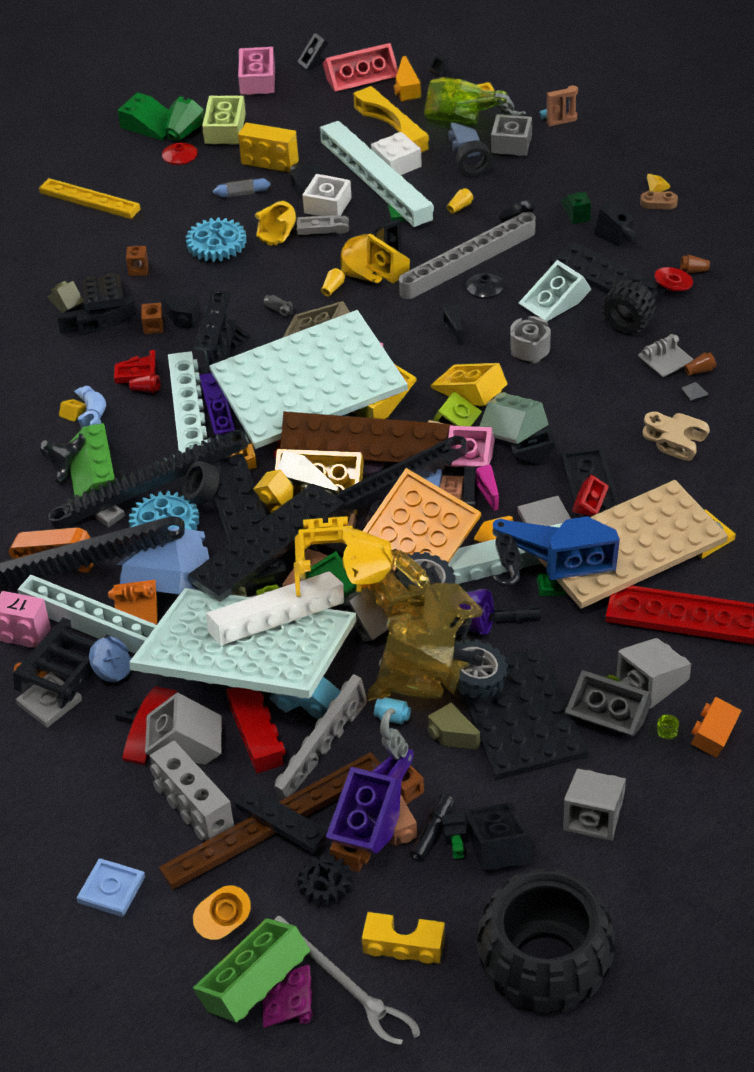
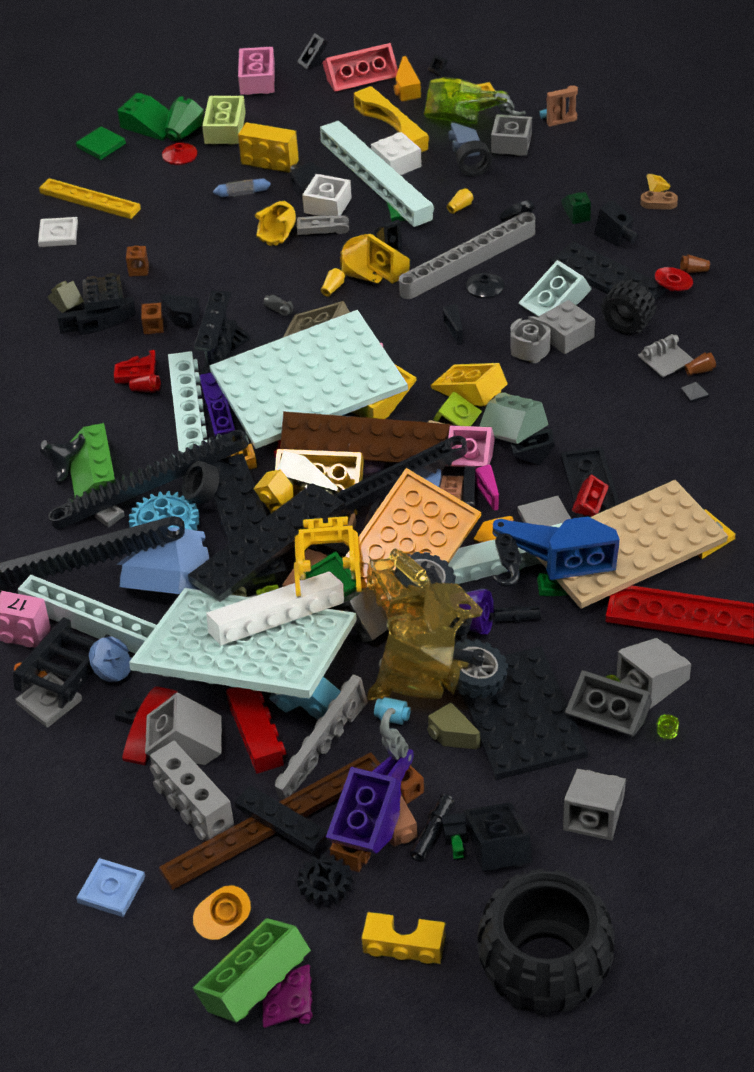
(38, 541): orange beam -> none
(58, 232): none -> white tile
(72, 409): yellow slope -> none
(95, 406): light blue piece -> none
(100, 143): none -> green tile
(136, 599): orange hinge -> none
(216, 239): medium azure gear -> none
(372, 555): yellow piece -> none
(374, 1007): light grey piece -> none
(569, 326): none -> light grey brick
(675, 433): tan piece -> none
(715, 727): orange brick -> none

